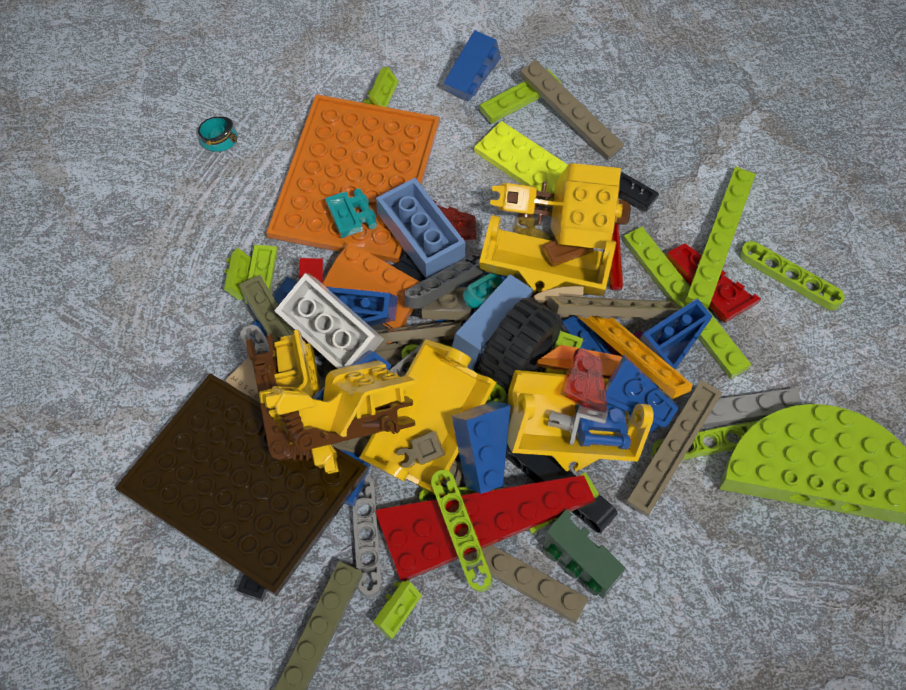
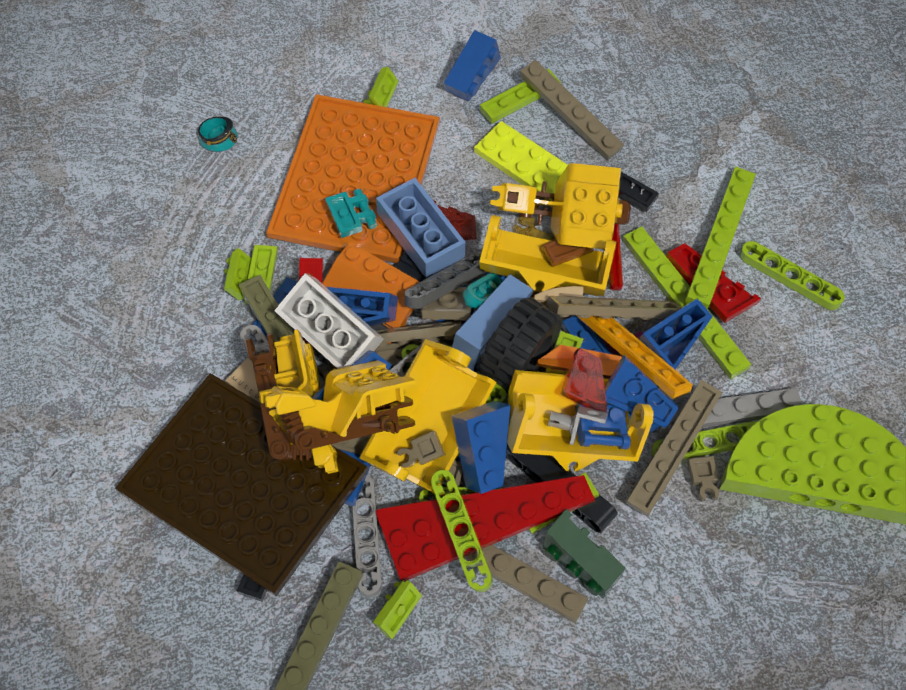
(704, 473): none -> dark tan plate

